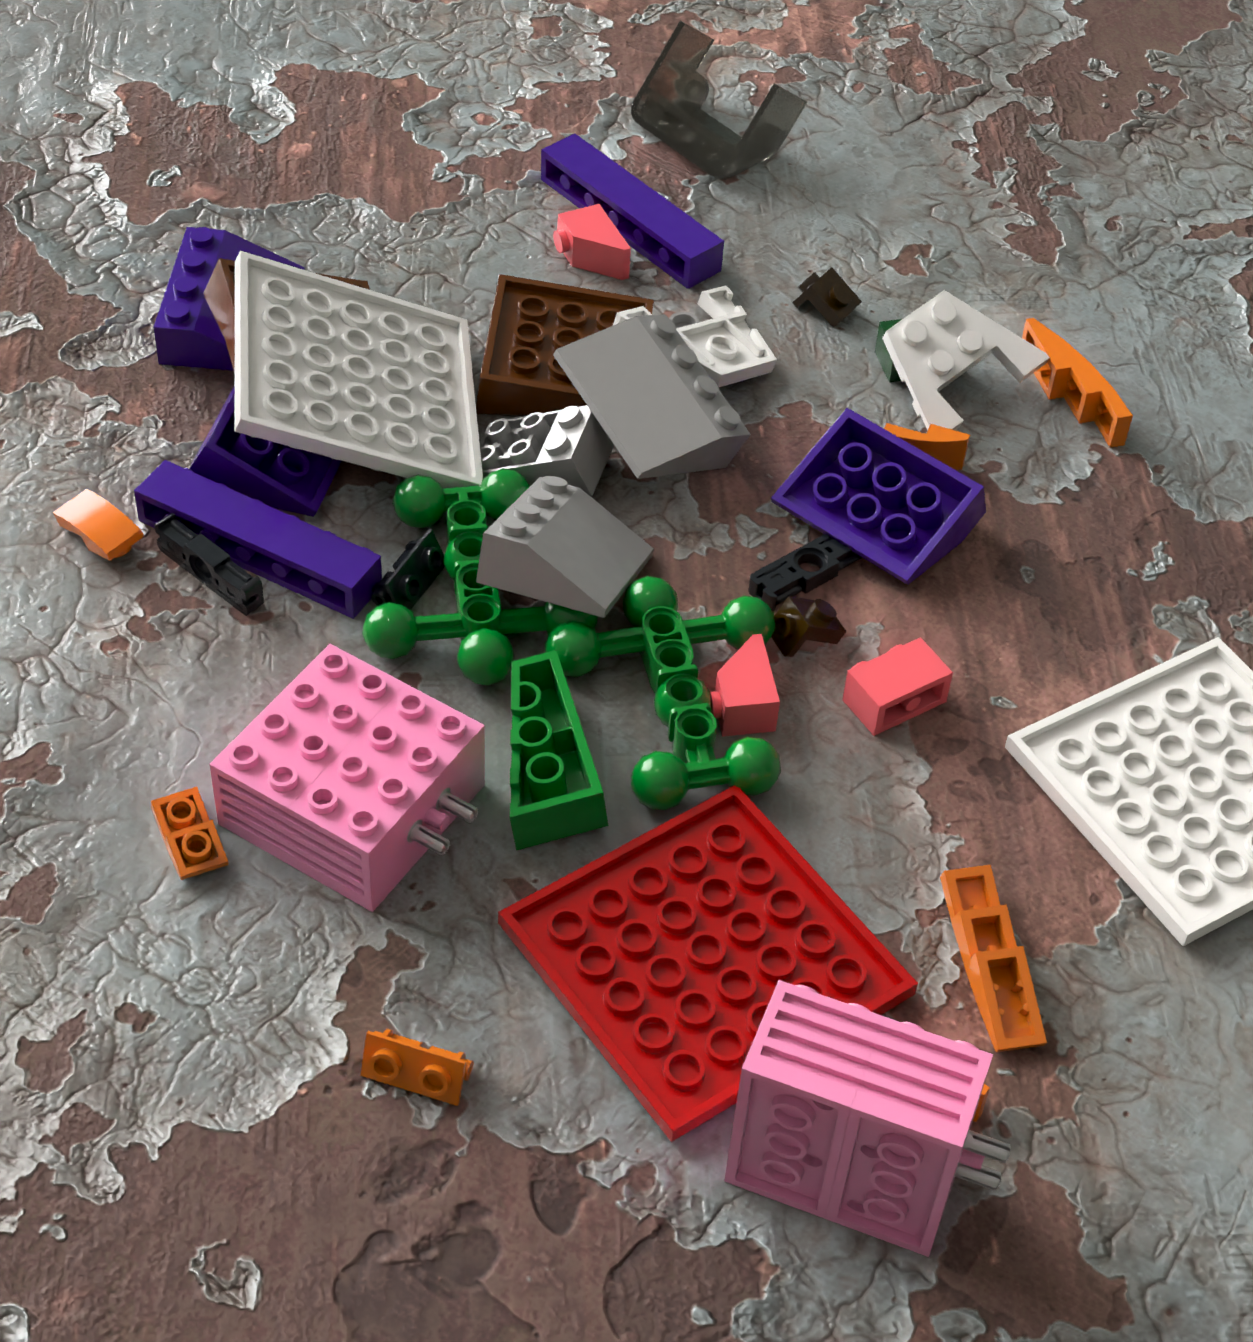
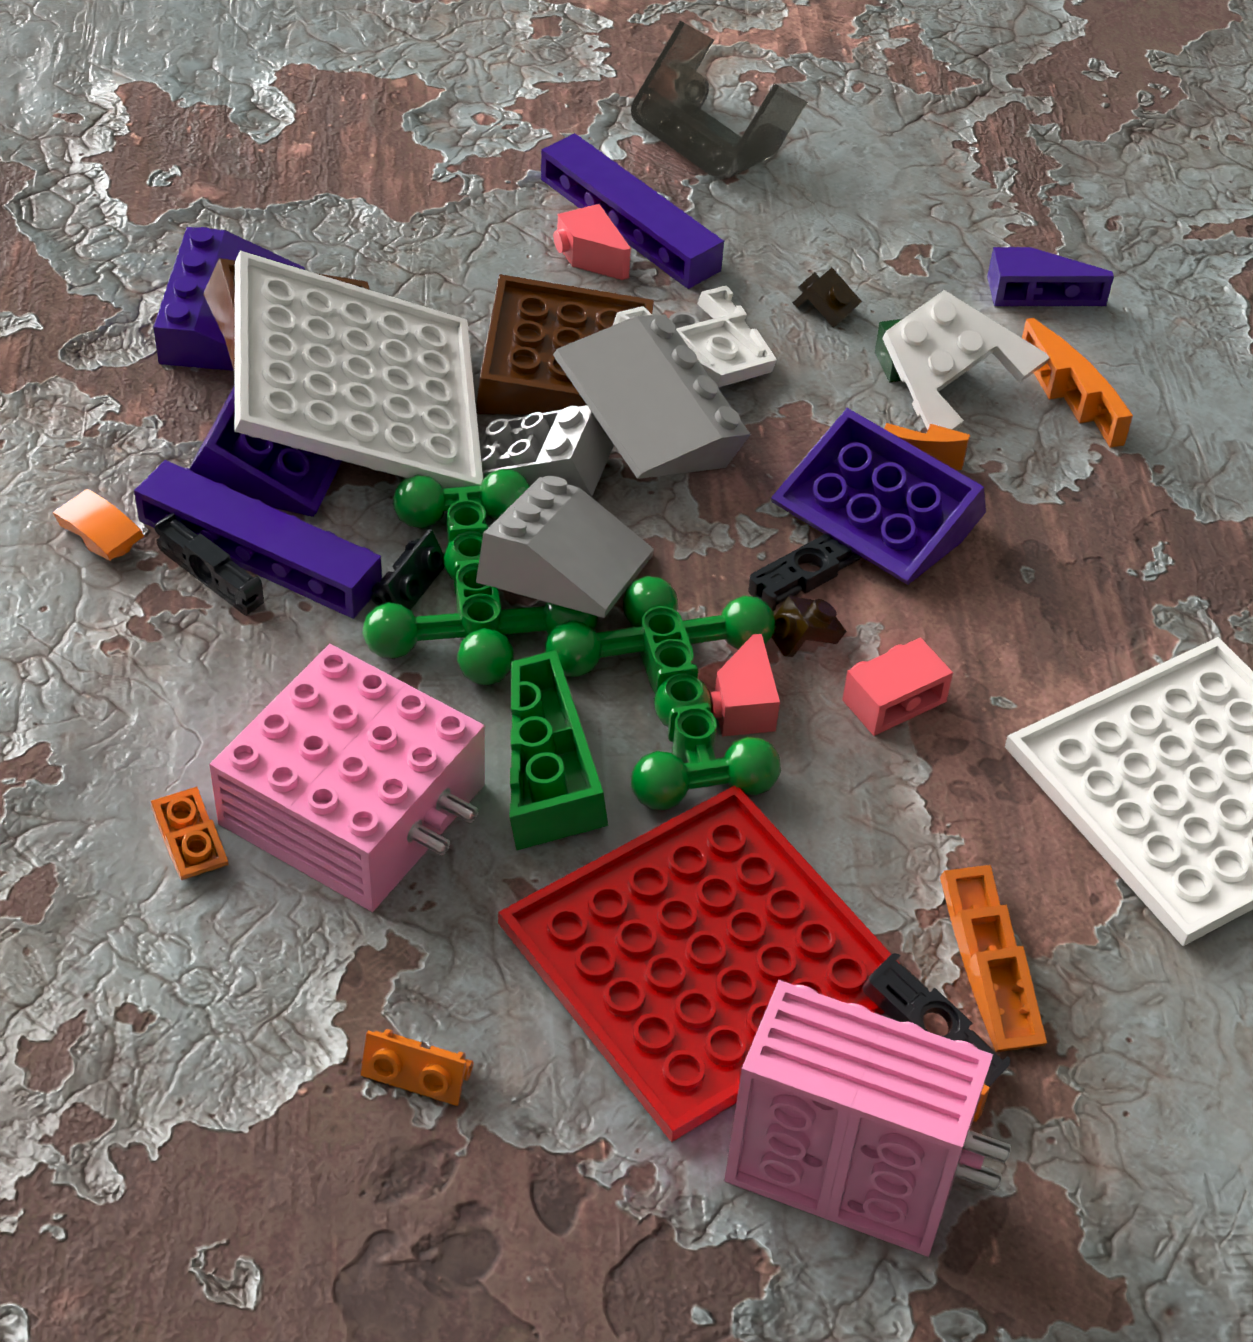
(908, 1000): none -> black piece
(1044, 279): none -> dark purple slope

